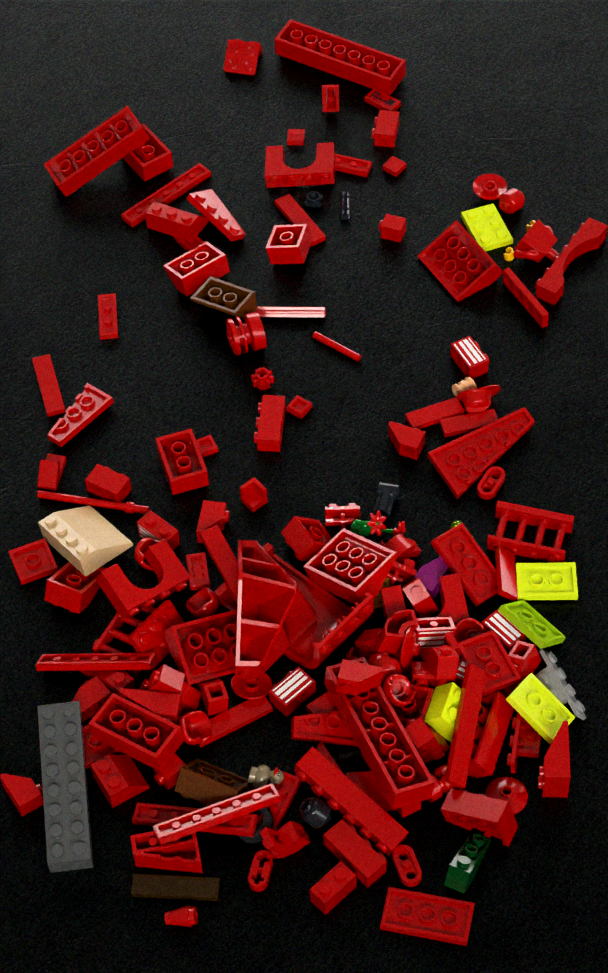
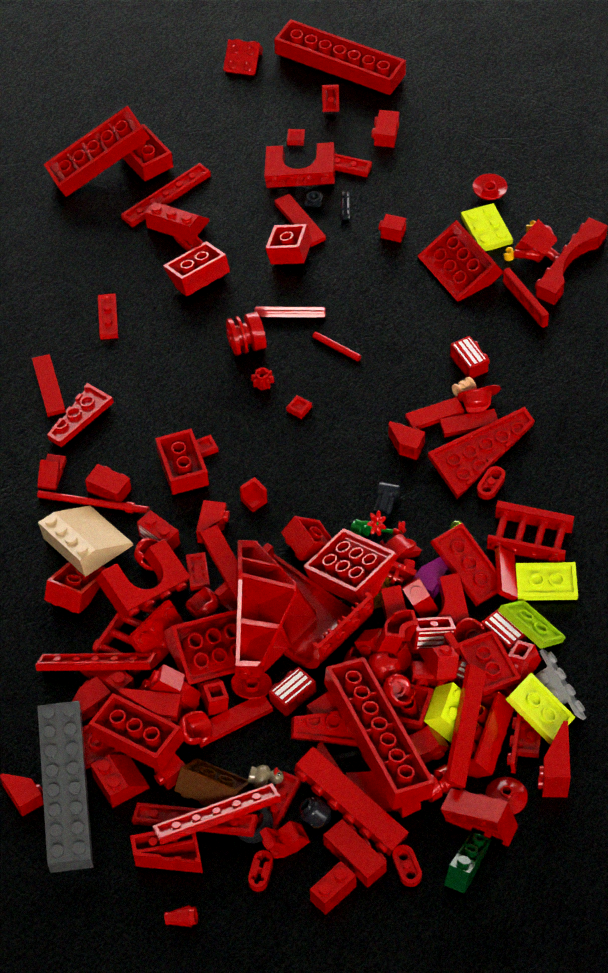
(33, 561): red plate -> none
(175, 887): dark brown tile -> none
(216, 212): wing -> none
(225, 297): reddish brown slope -> none
(270, 423): red brick -> none
(341, 515): red hips -> none
(358, 677): red slope -> none
(381, 100): red tile -> none
(394, 166): red tile -> none
(409, 647): red dish -> none
(420, 735): red brick -> none
(427, 916): red tile -> none
(511, 201): red head -> none

